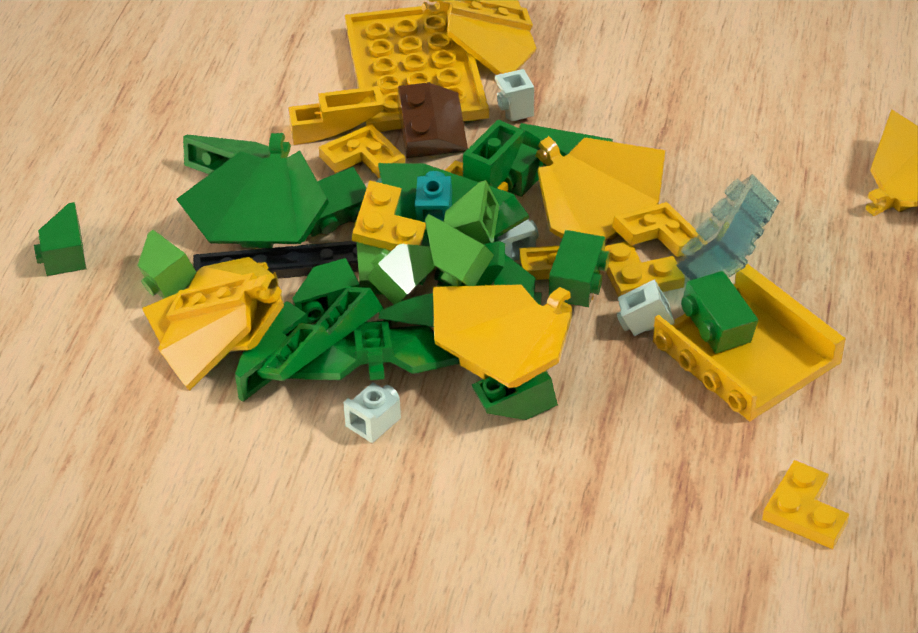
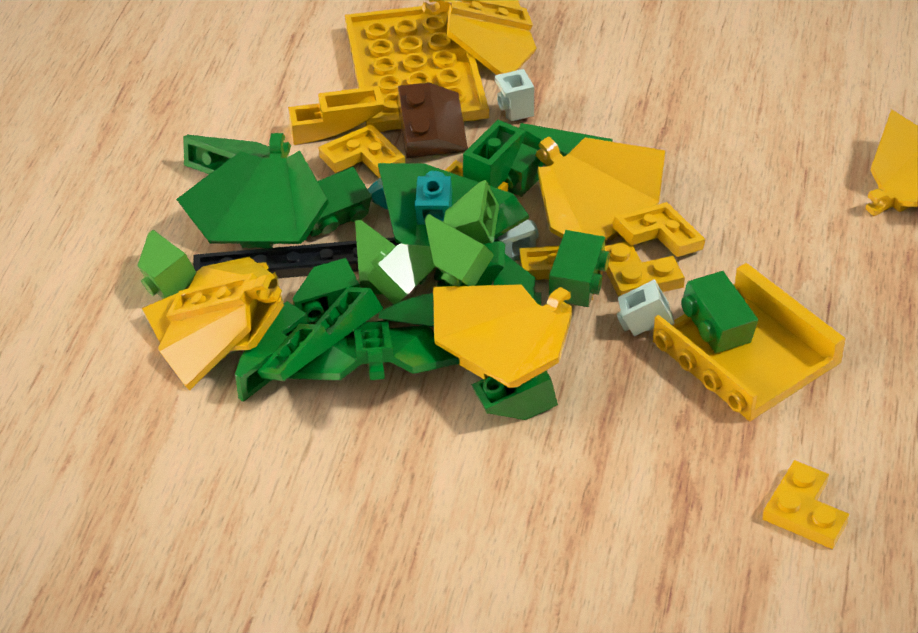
(61, 243): green slope -> none
(372, 411): light aqua brick -> none
(378, 223): yellow plate -> none
(730, 231): clear light blue wedge -> none

